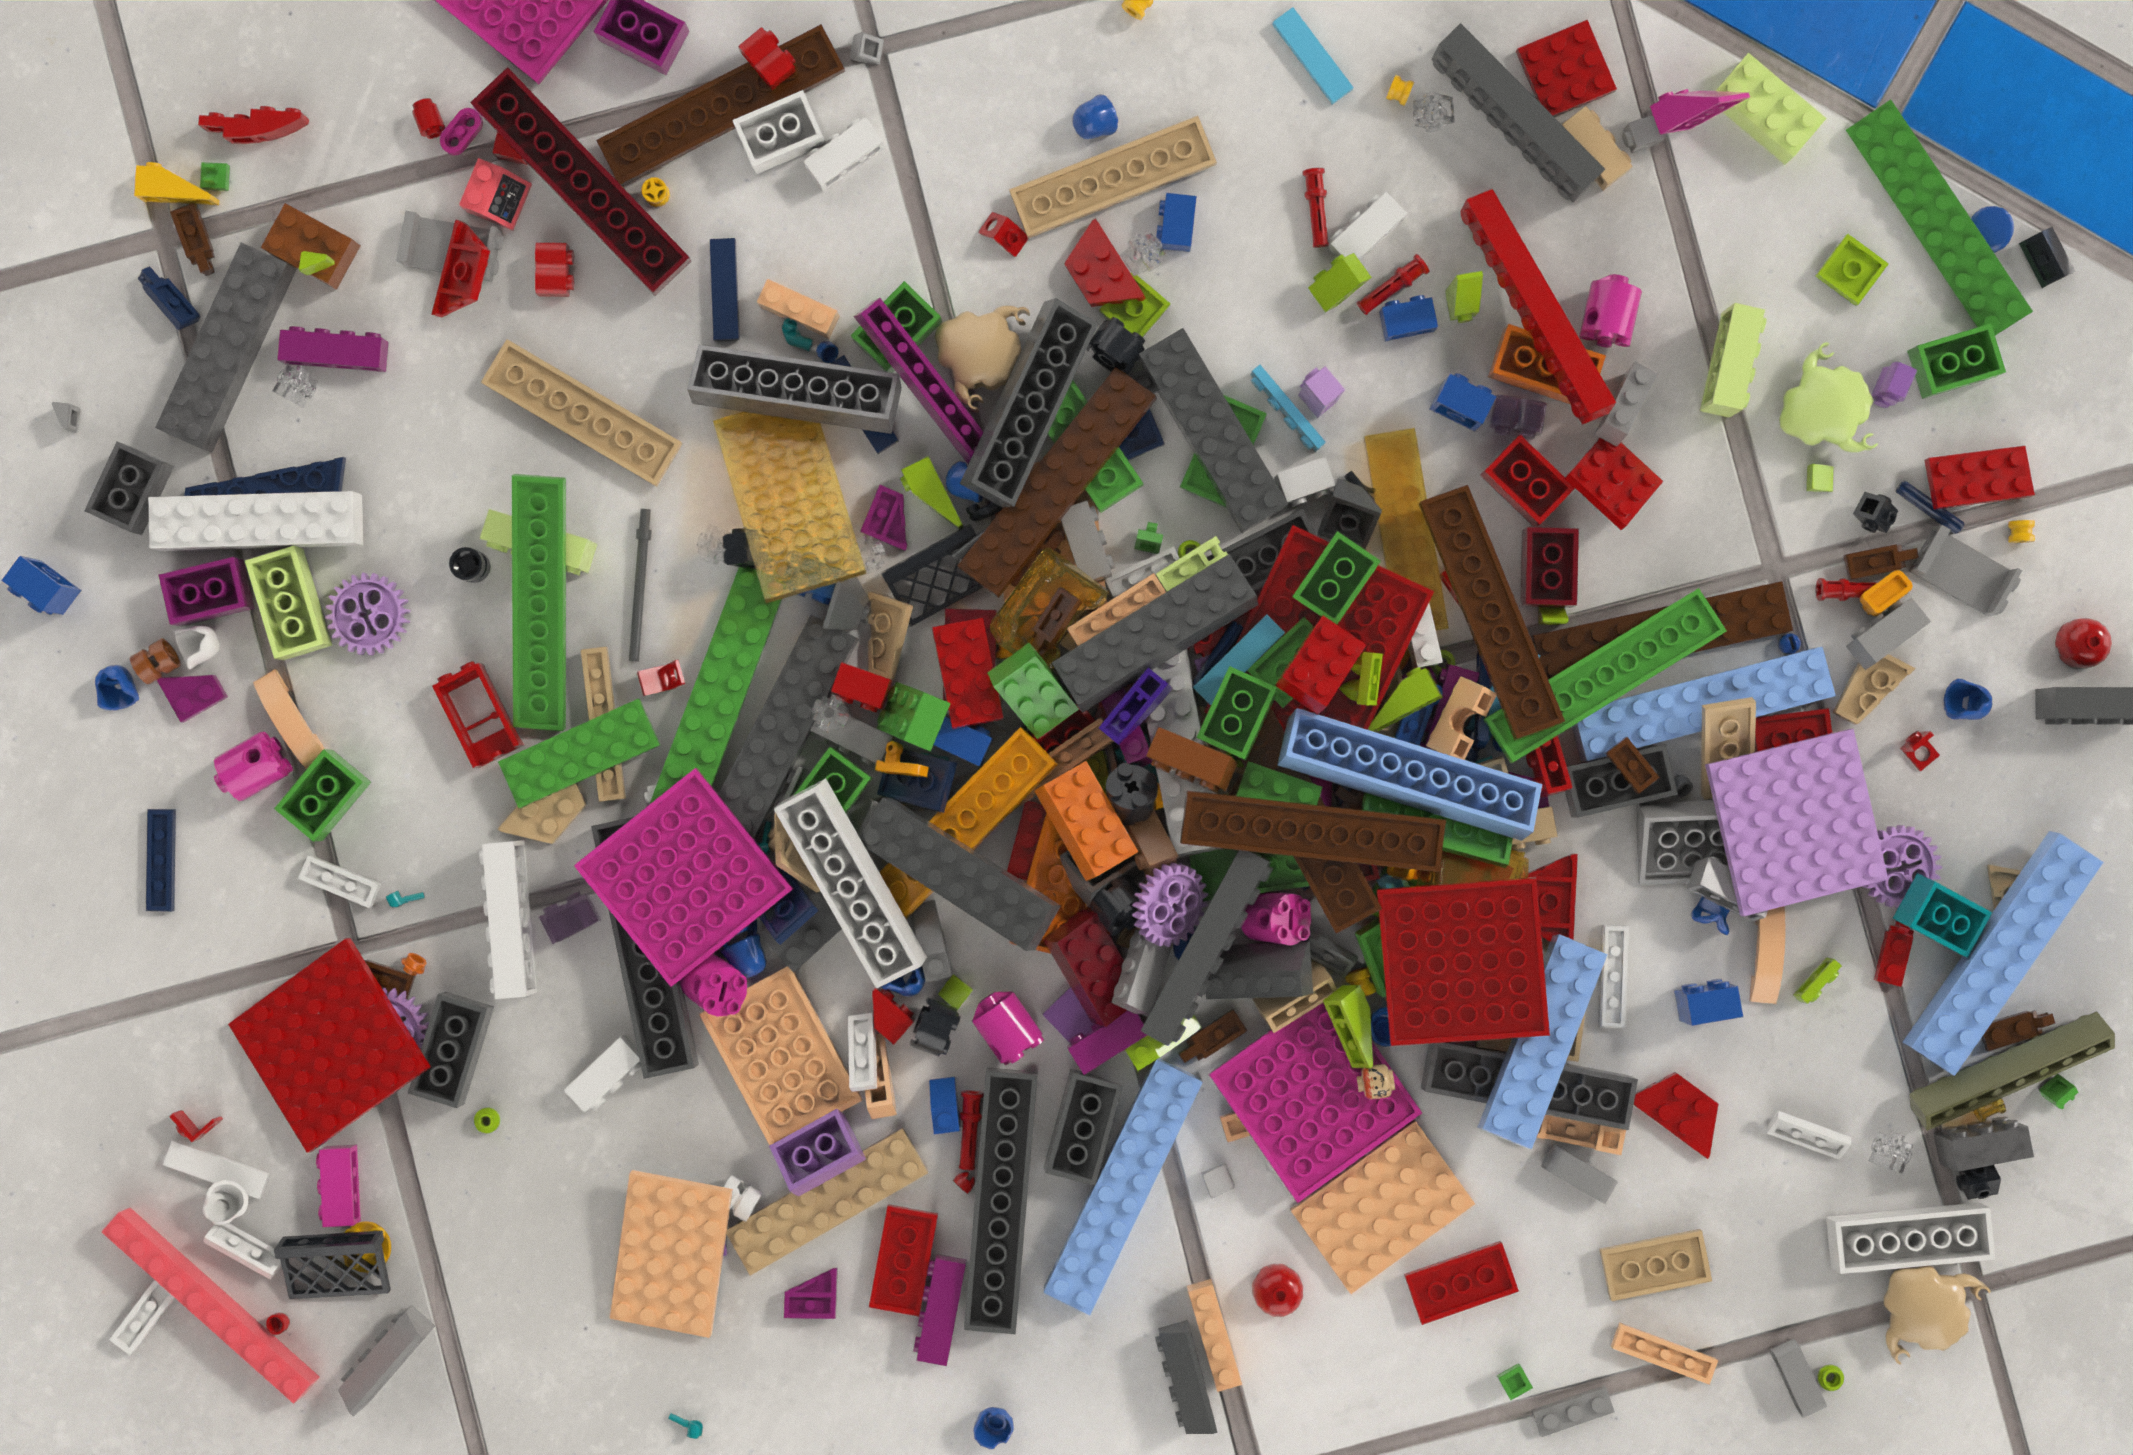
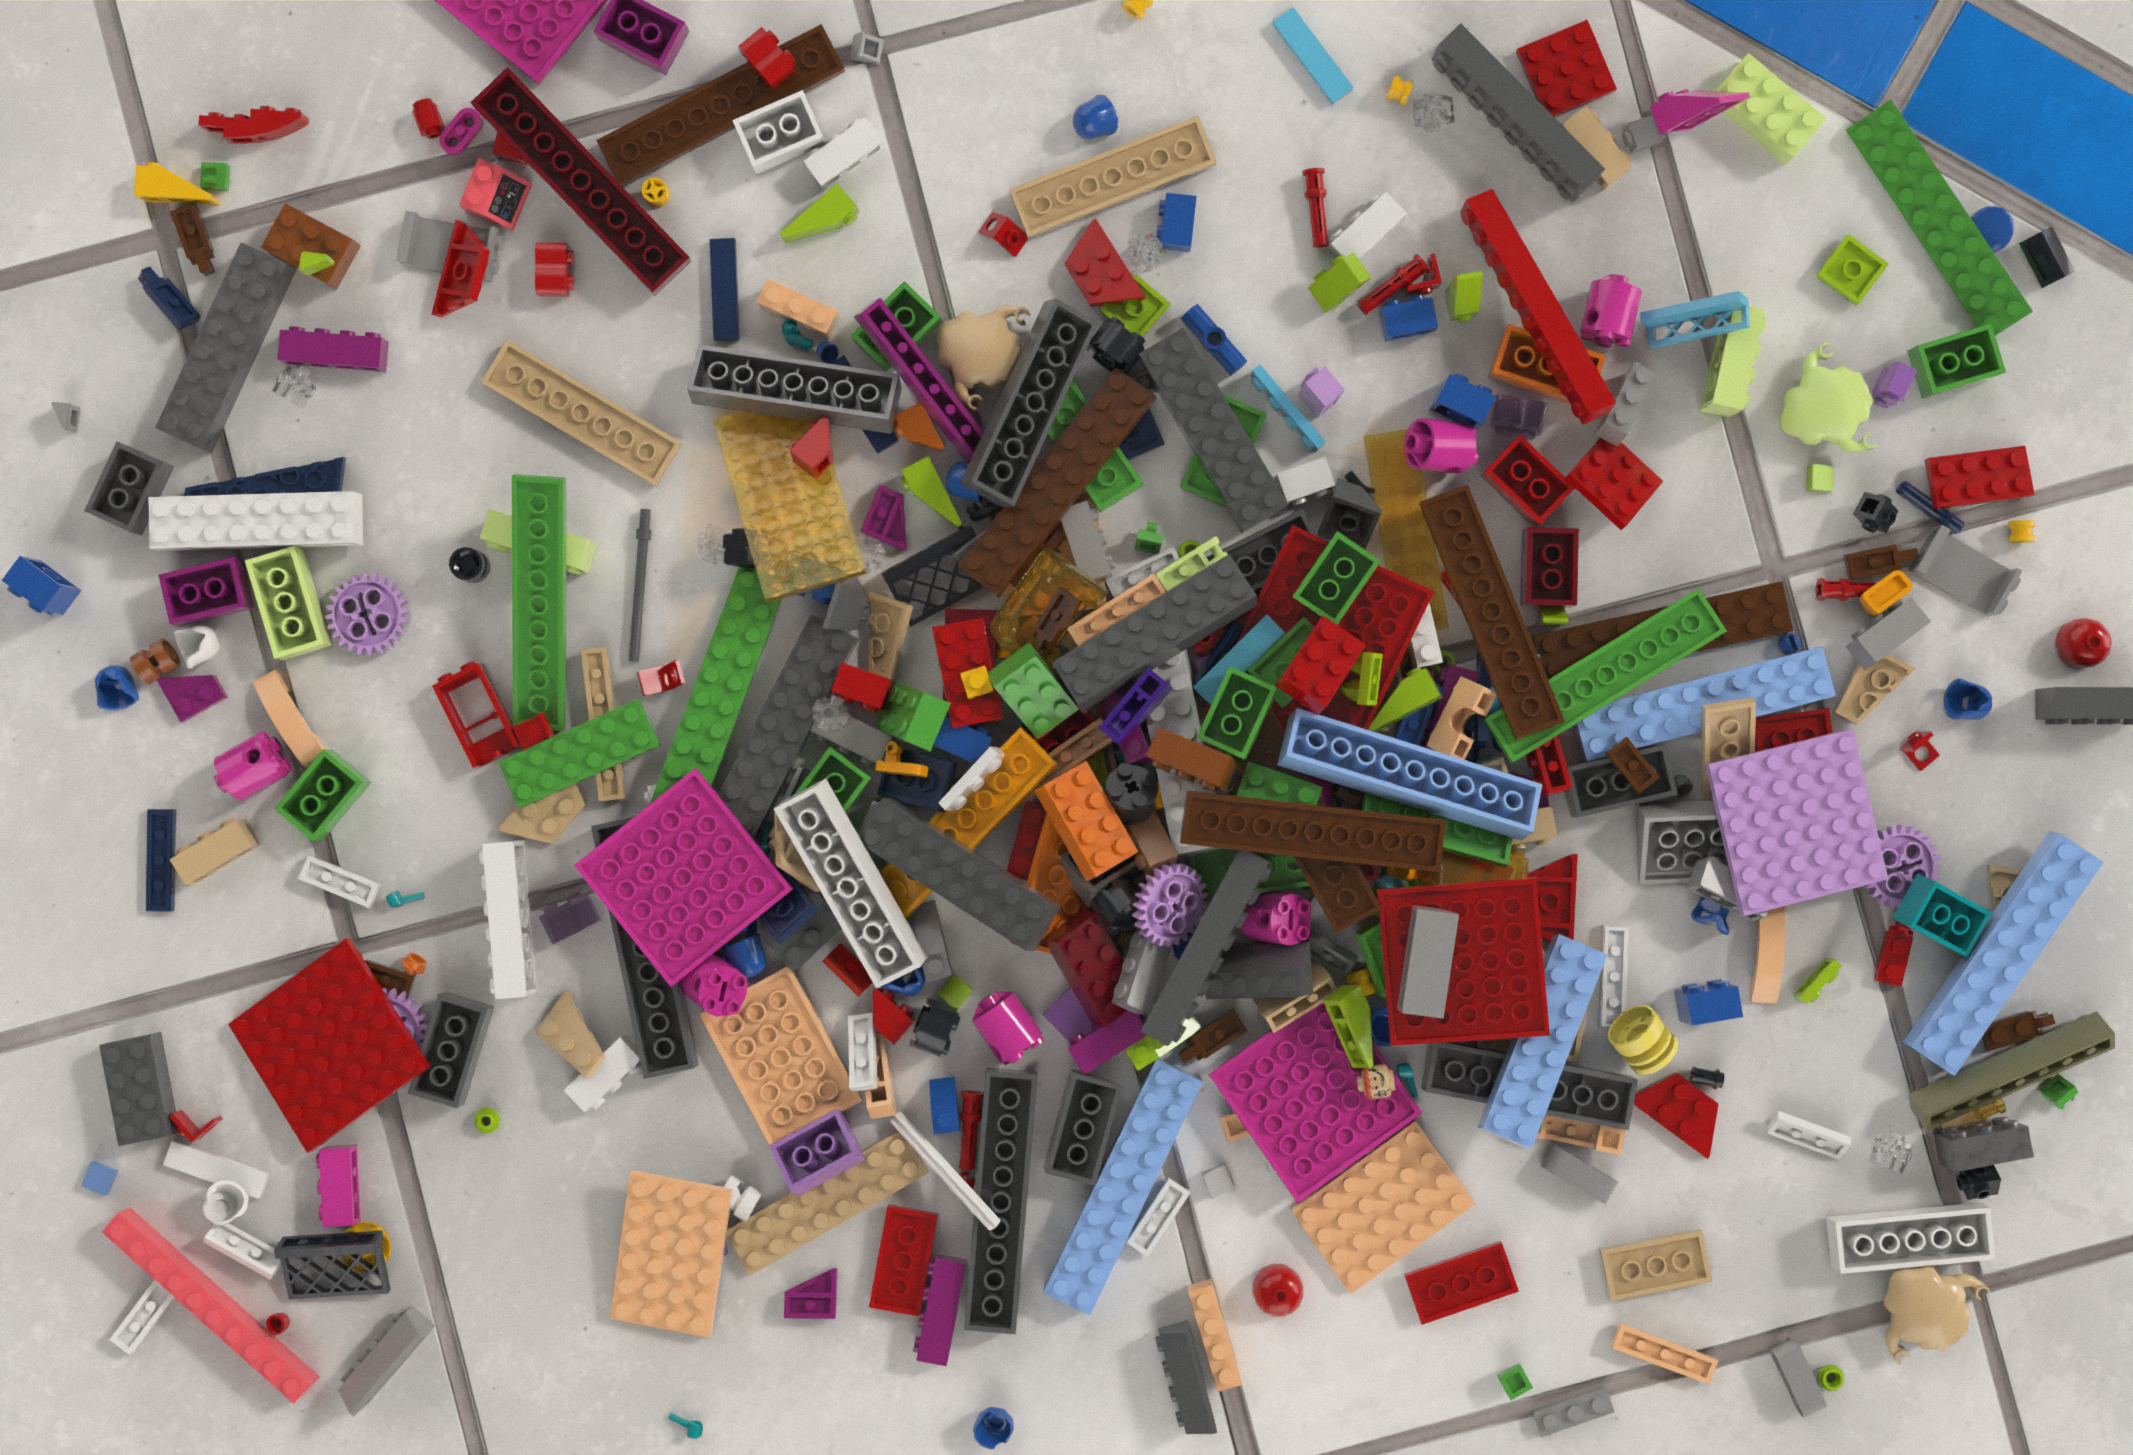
(100, 1178): none -> medium blue tile
(139, 1088): none -> dark grey brick
(214, 851): none -> tan brick
(533, 731): none -> red bracket
(570, 1037): none -> tan wing
(814, 450): none -> red slope
(825, 215): none -> lime slope
(848, 969): none -> red plate
(917, 428): none -> orange slope
(945, 1171): none -> white axle
(972, 779): none -> white plate
(976, 682): none -> yellow plate
(1158, 1217): none -> white plate
(1202, 327): none -> blue piece
(1405, 1071): none -> teal hand
(1426, 287): none -> red bracket
(1427, 961): none -> light grey brick
(1440, 446): none -> dark pink cylinder
(1642, 1039): none -> light yellow wheel
(1694, 310): none -> medium azure fence
(1708, 1077): none -> black pin

